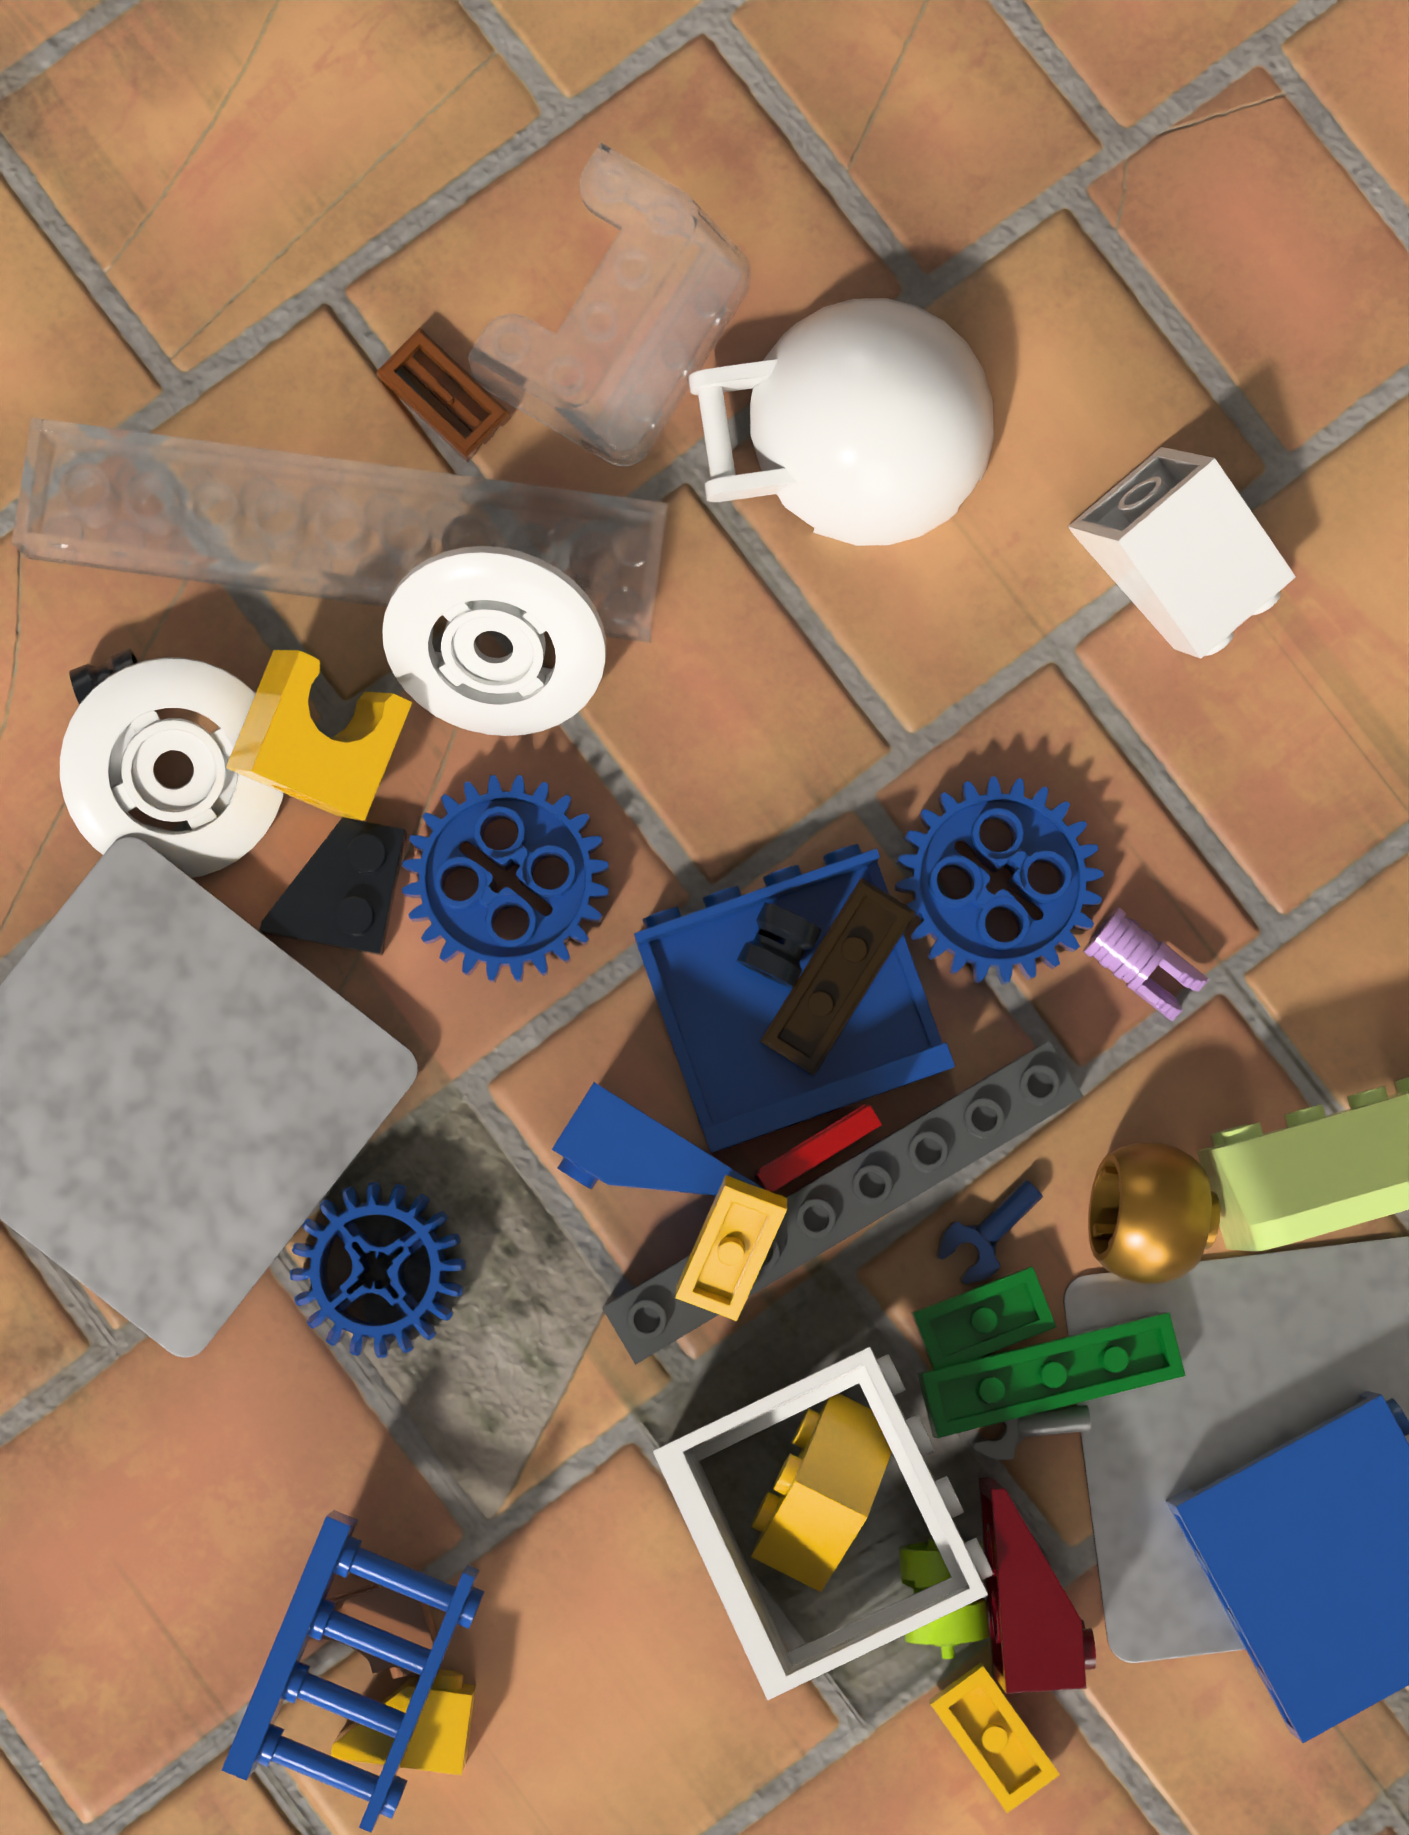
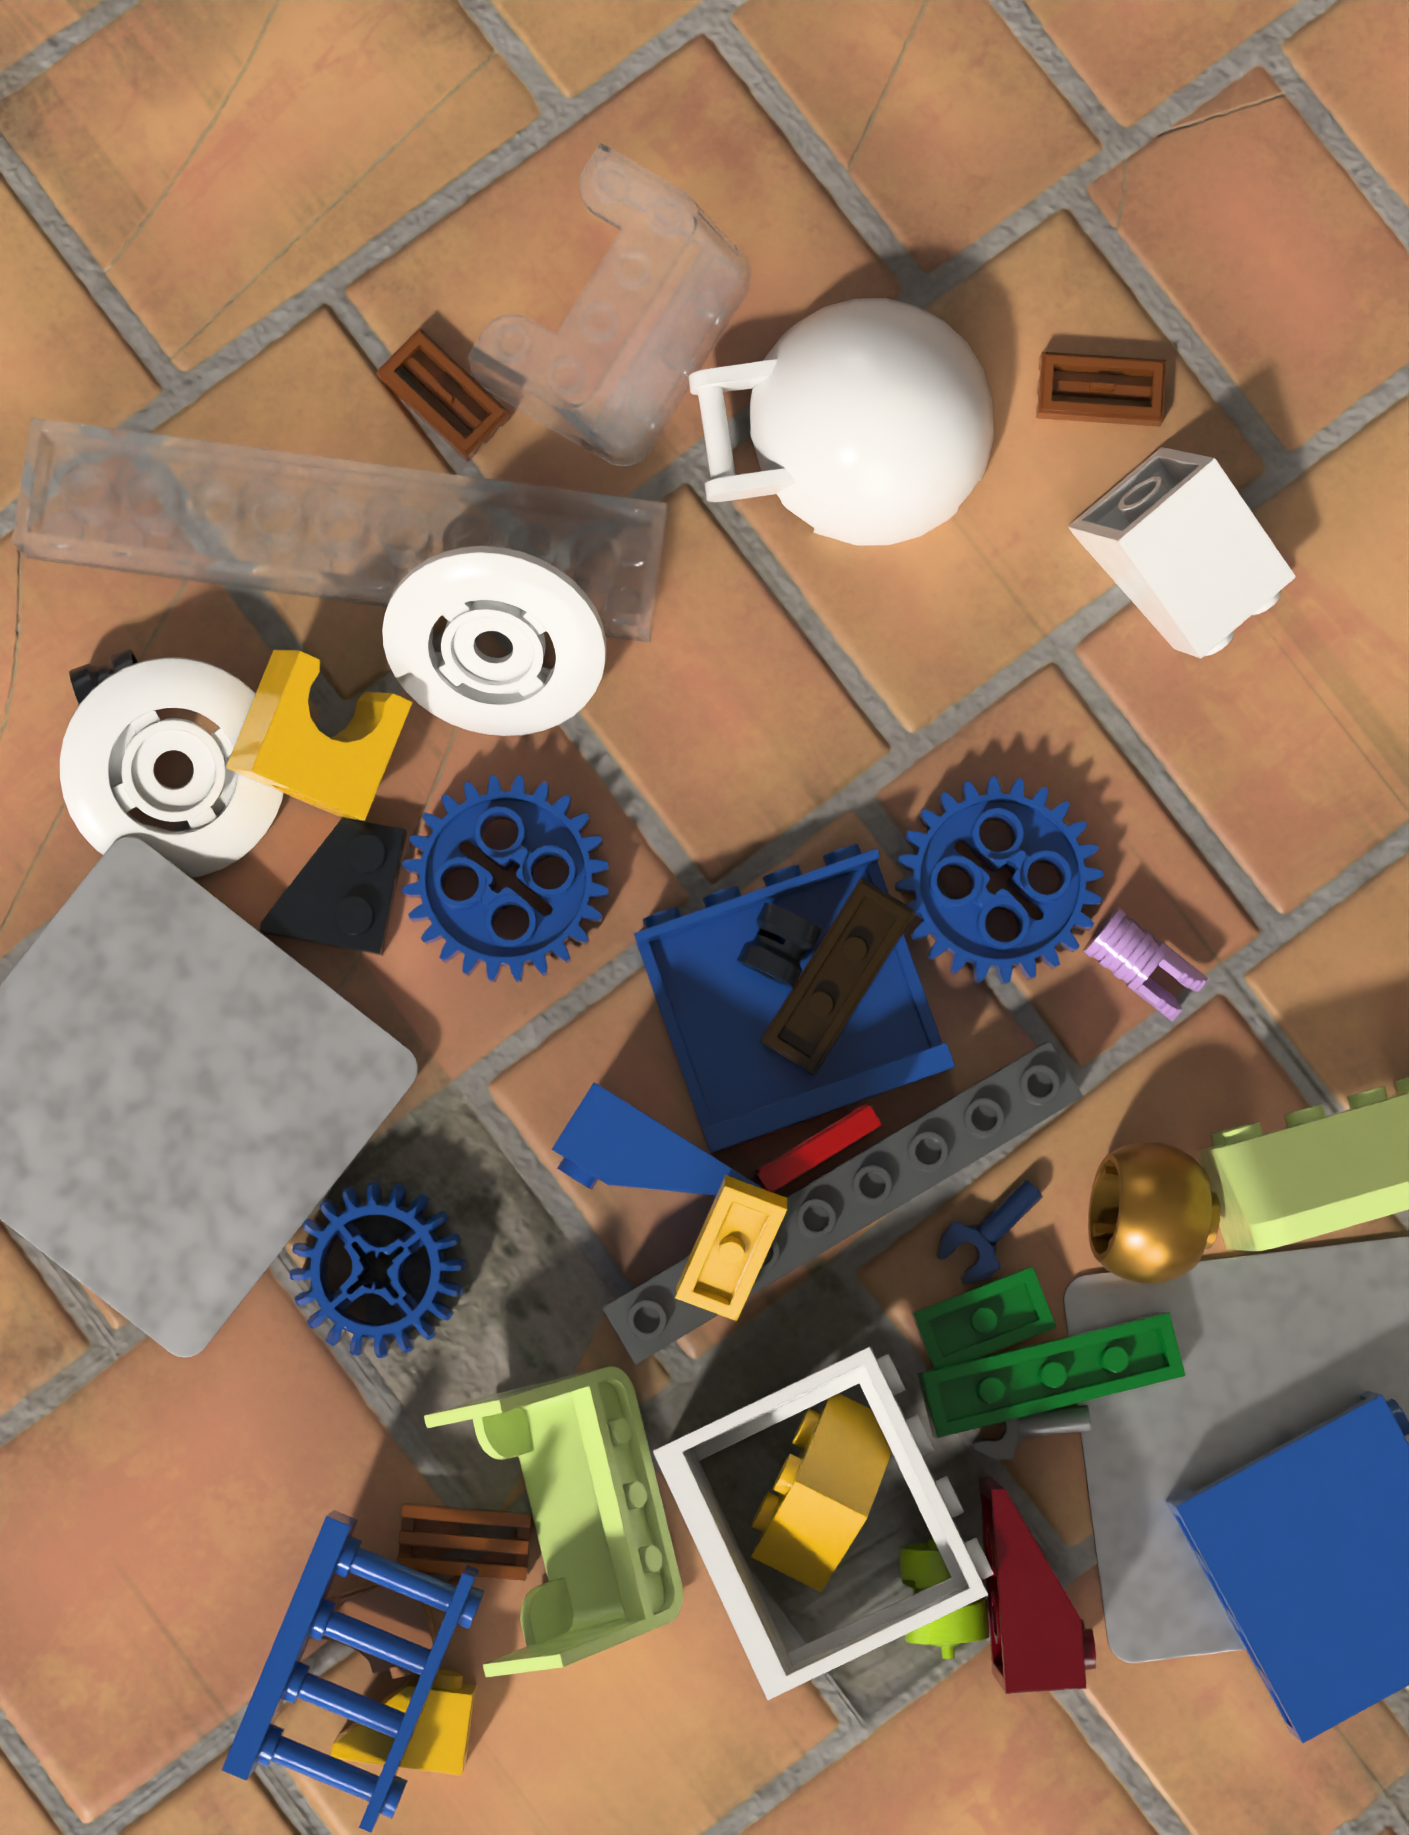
(450, 1566): none -> dark orange tile
(592, 1513): none -> yellowish green windscreen
(994, 1737): yellow plate -> none
(1095, 412): none -> dark orange tile

